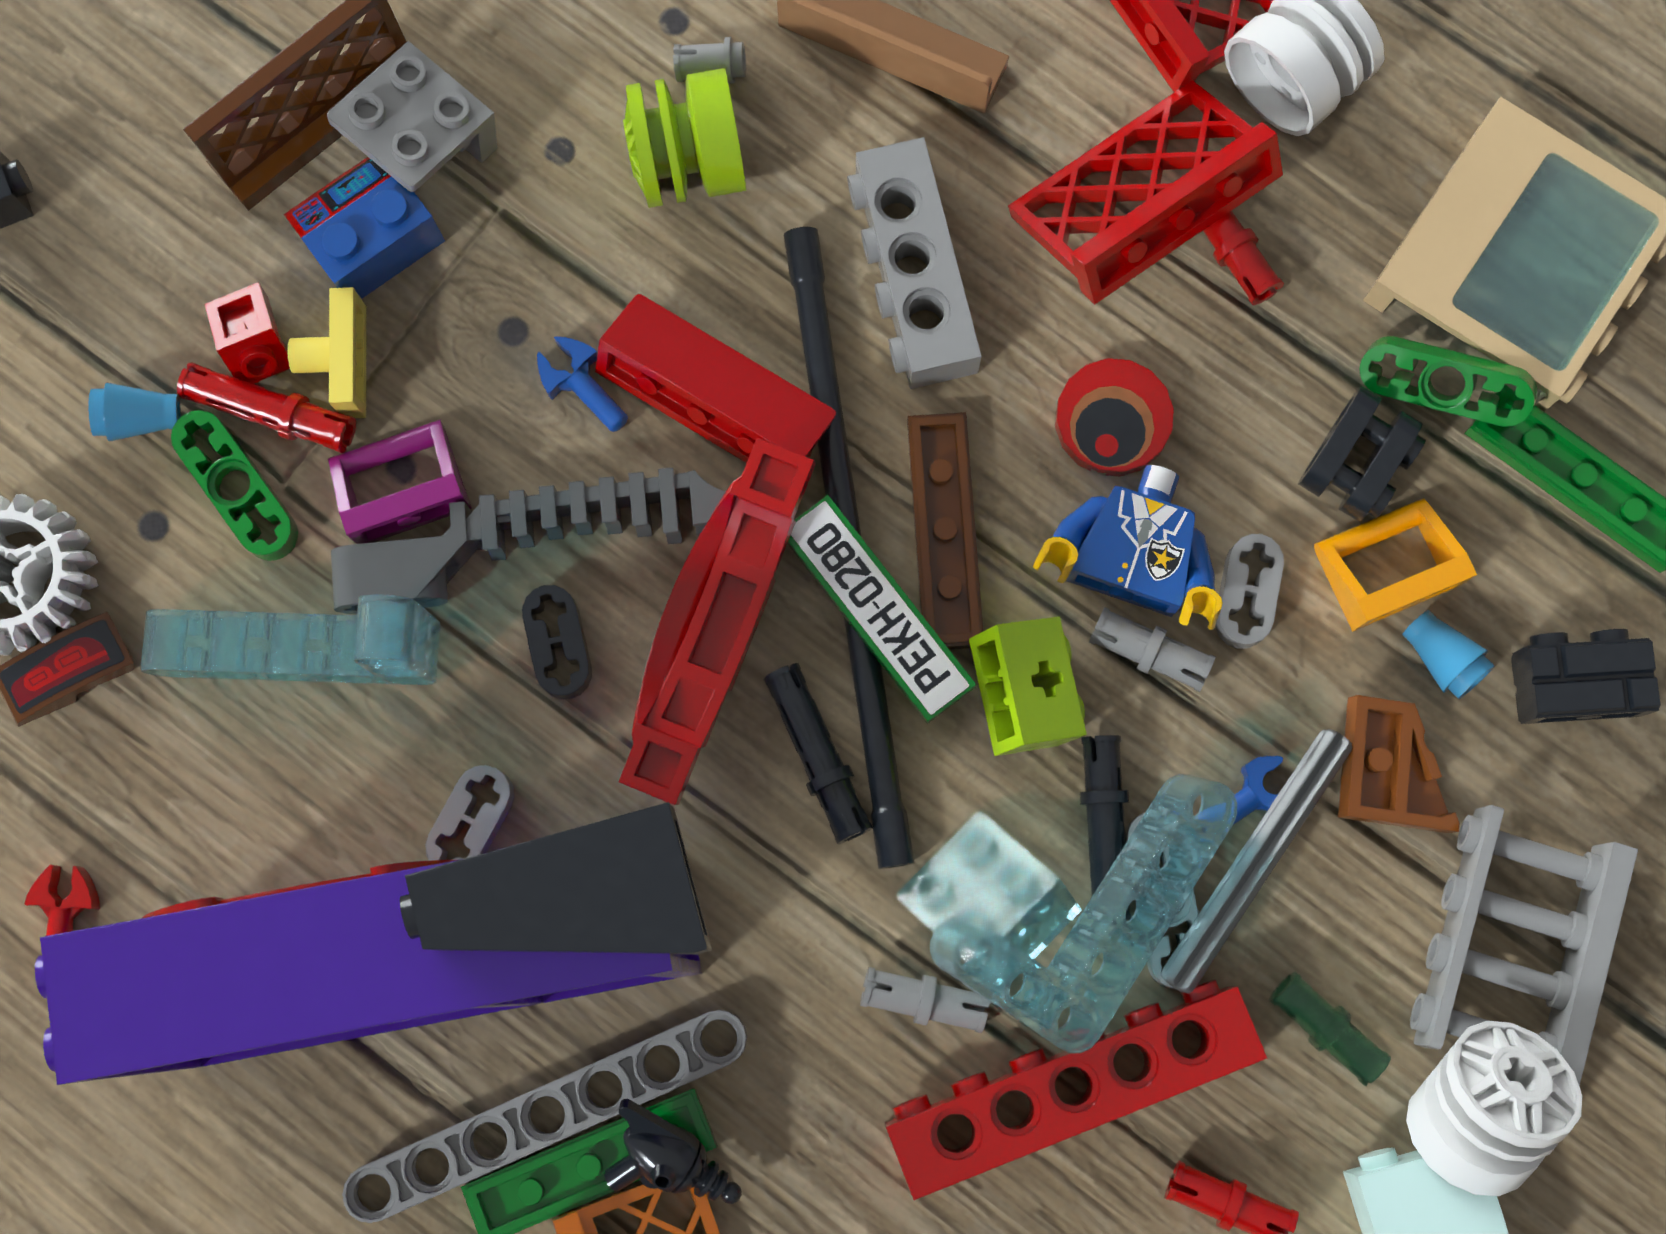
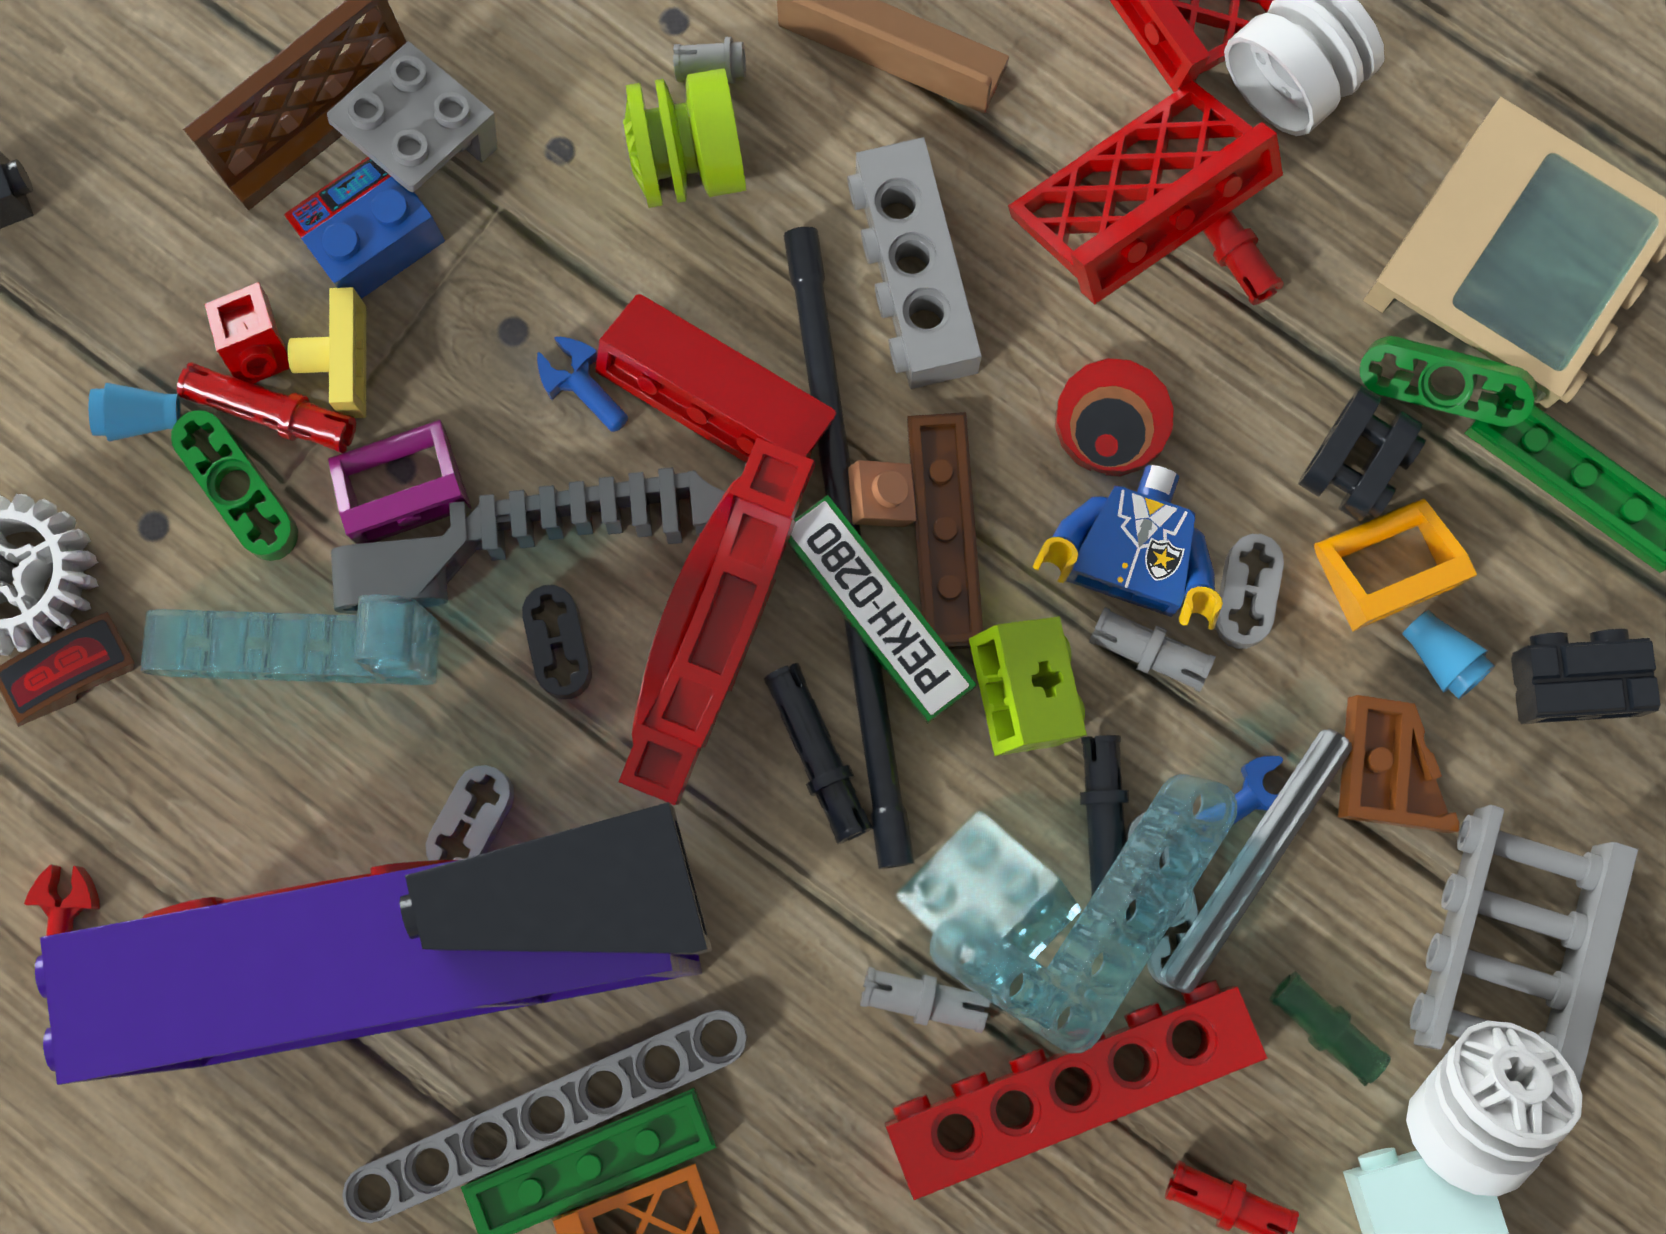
(666, 1158): black piece -> none
(881, 493): none -> nougat plate

